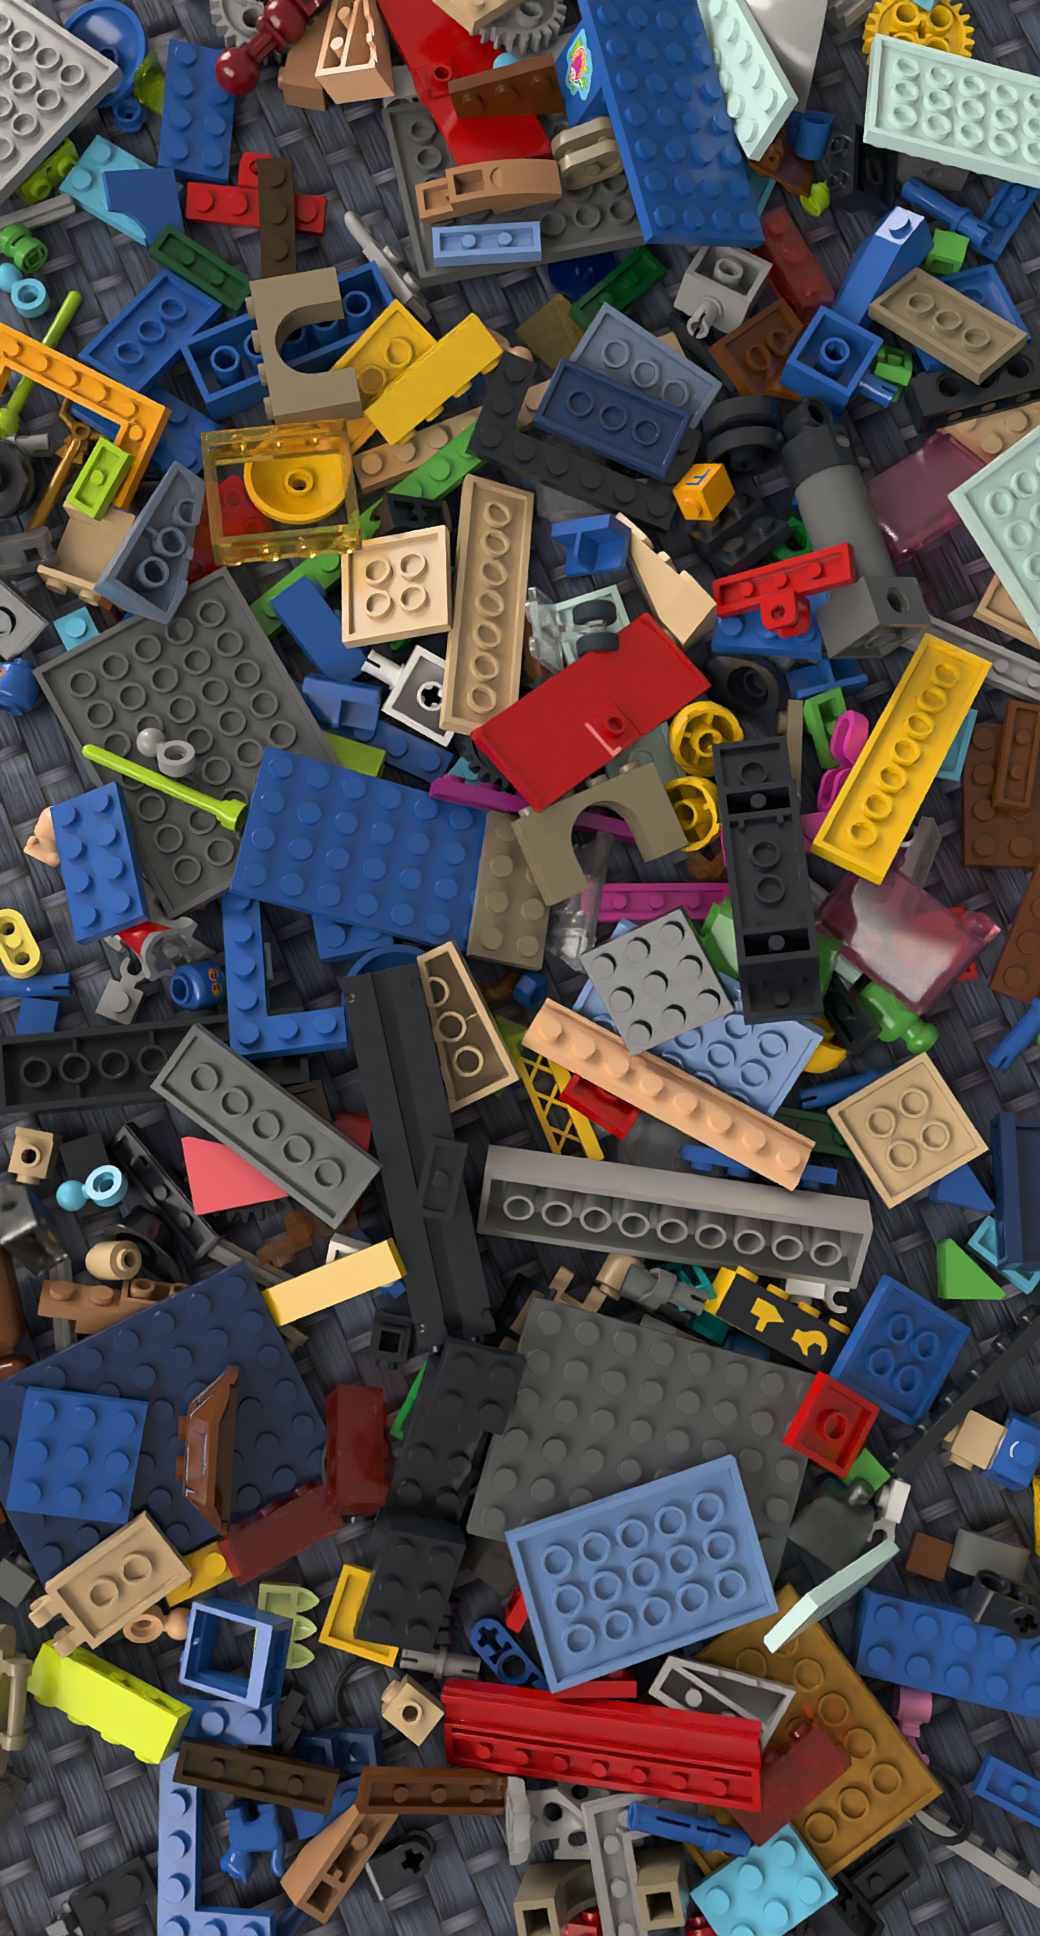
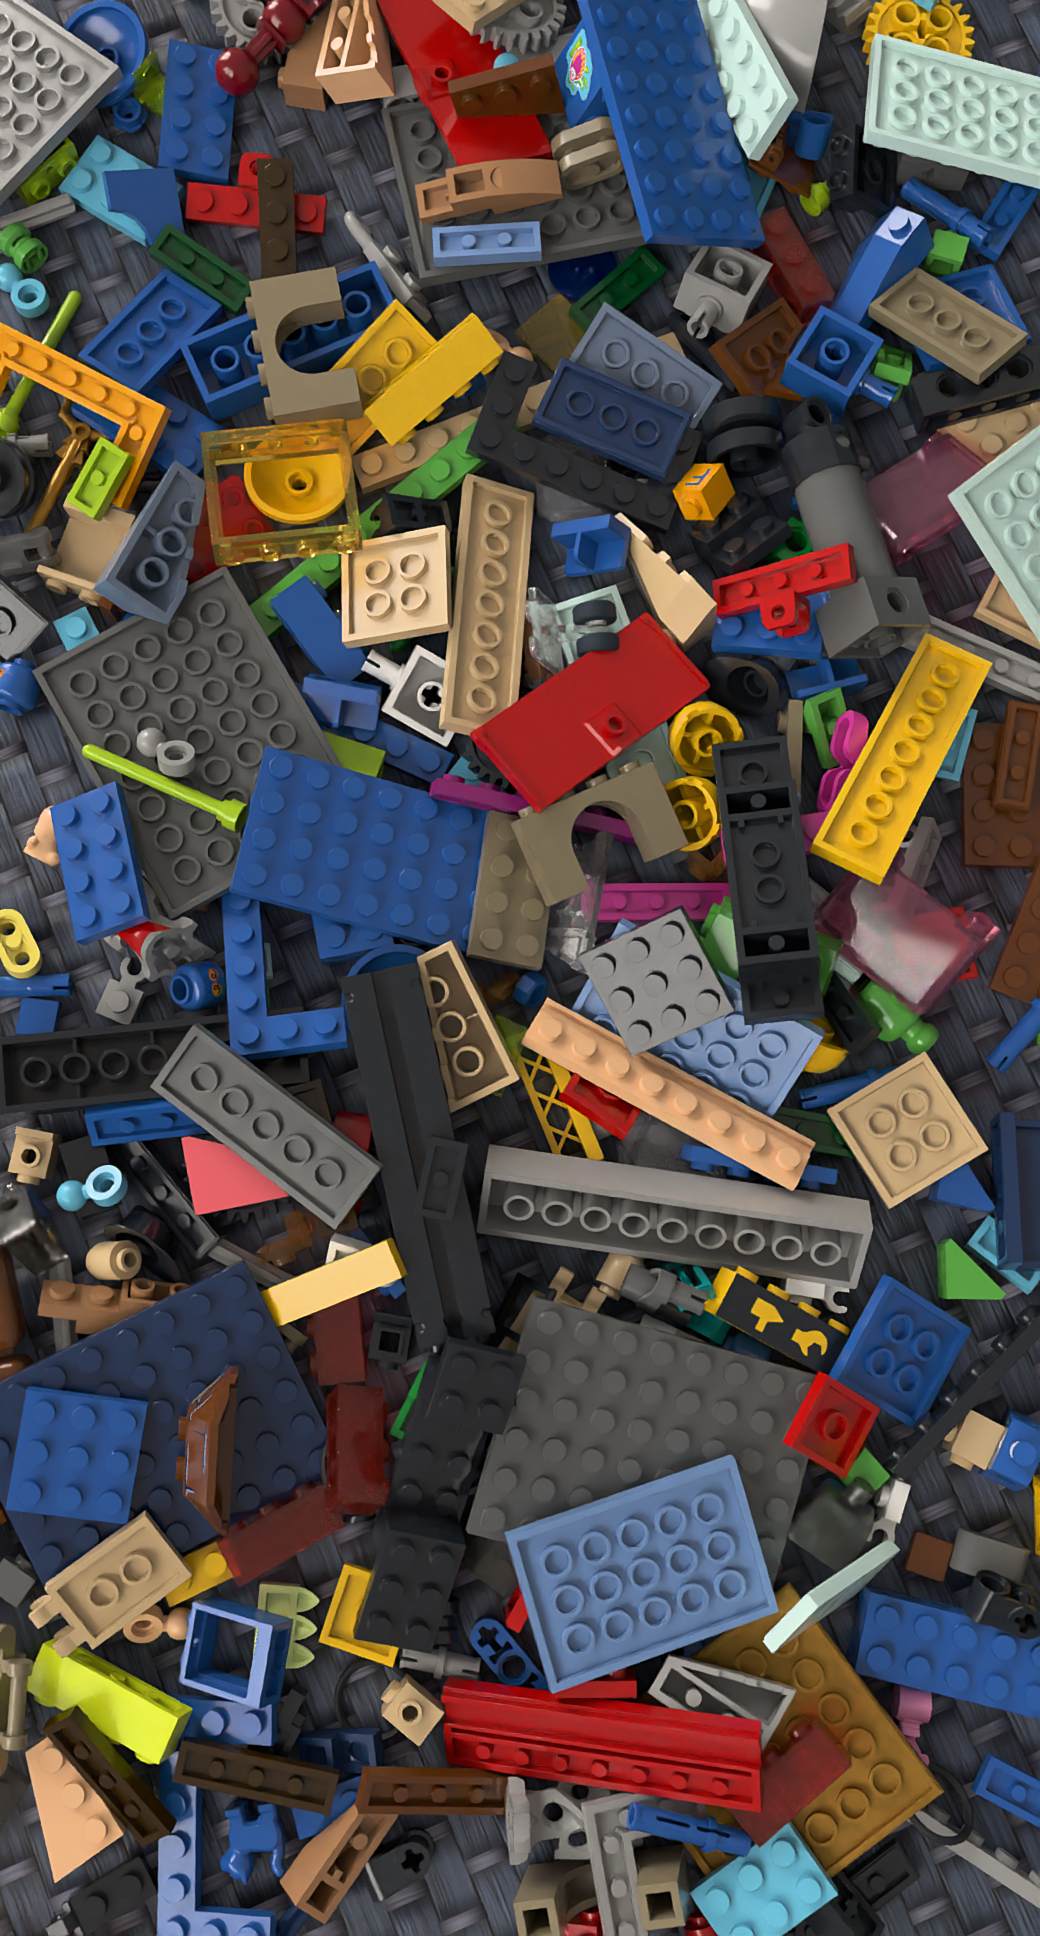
(70, 1811): none -> light nougat wedge
(109, 1775): none -> dark brown plate
(138, 1122): none -> blue plate
(338, 1343): none -> clear red brick

